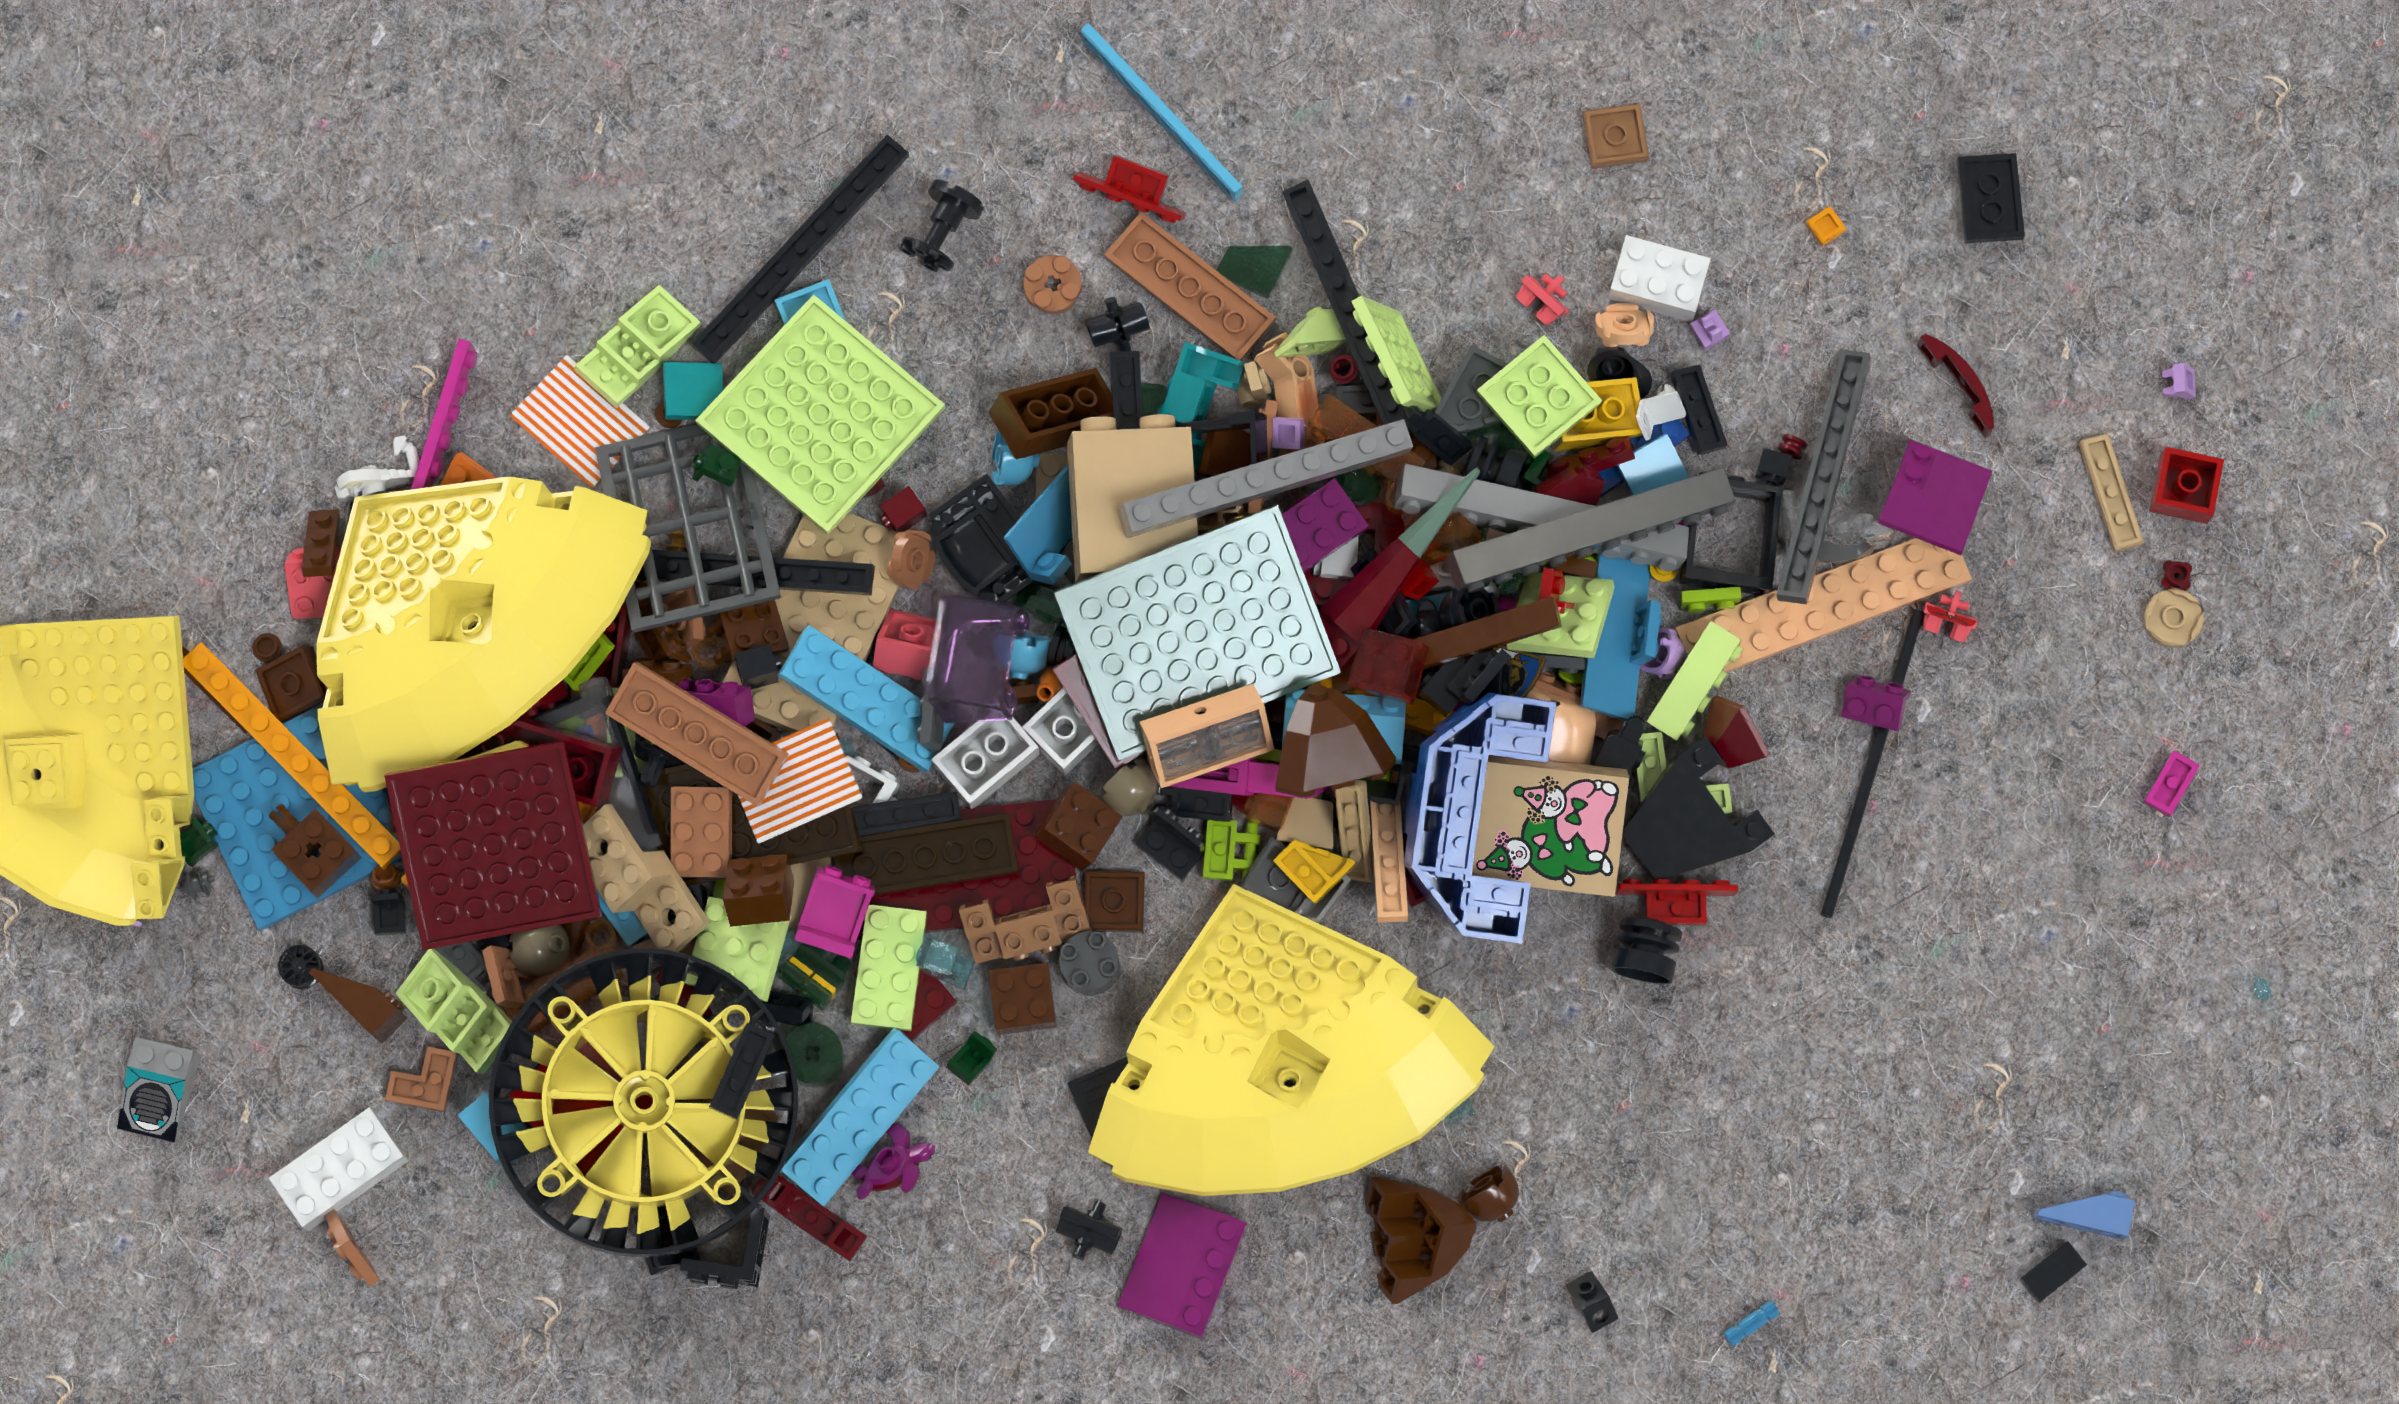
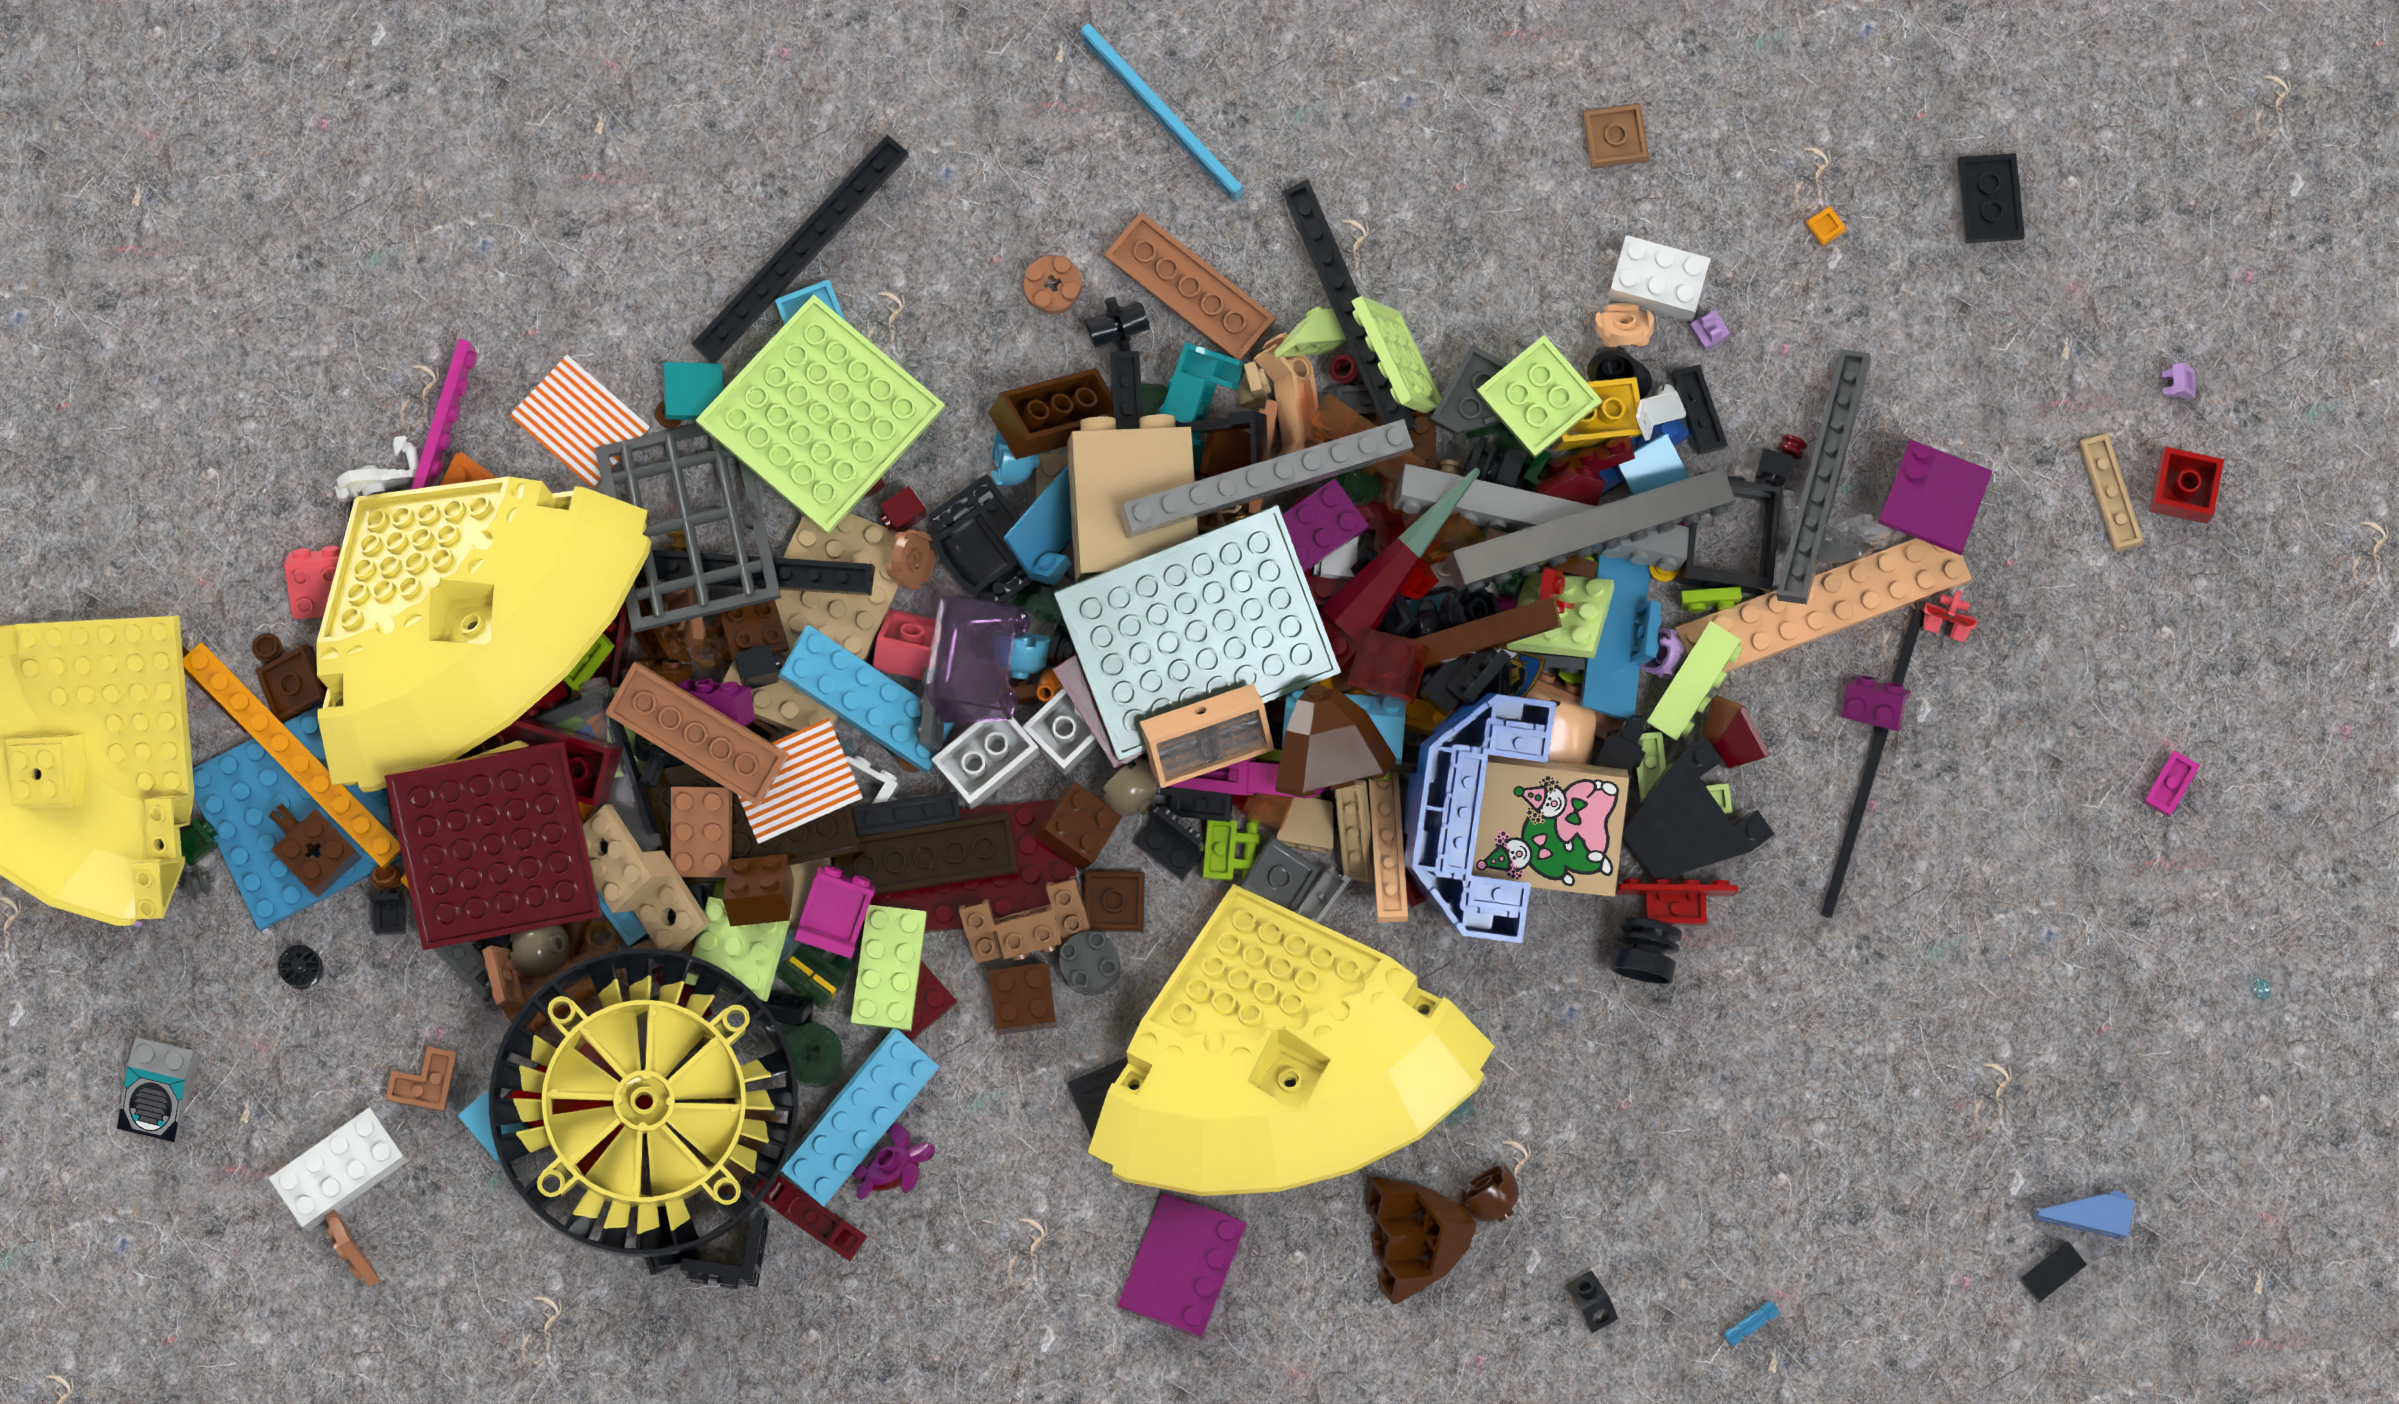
(321, 543): reddish brown plate -> none
(375, 1011): reddish brown slope -> none
(455, 1010): yellowish green slope -> none
(637, 346): yellowish green slope -> none
(716, 465): dark green bracket -> none
(742, 1071): black plate -> none
(945, 962): clear light blue slope -> none
(947, 216): black piece -> none
(972, 1058): dark green bracket -> none
(1088, 1230): black pin -> none
(1135, 184): red bracket -> none
(1255, 267): clear green wing -> none
(1288, 433): lavender tile -> none
(1313, 868): yellow wing -> none
(1386, 792): black bracket -> none
(1437, 434): black hinge -> none
(1533, 289): coral hips -> none
(1939, 352): dark red slope -> none
(2173, 618): tan tile -> none
(2183, 569): dark red plate -> none

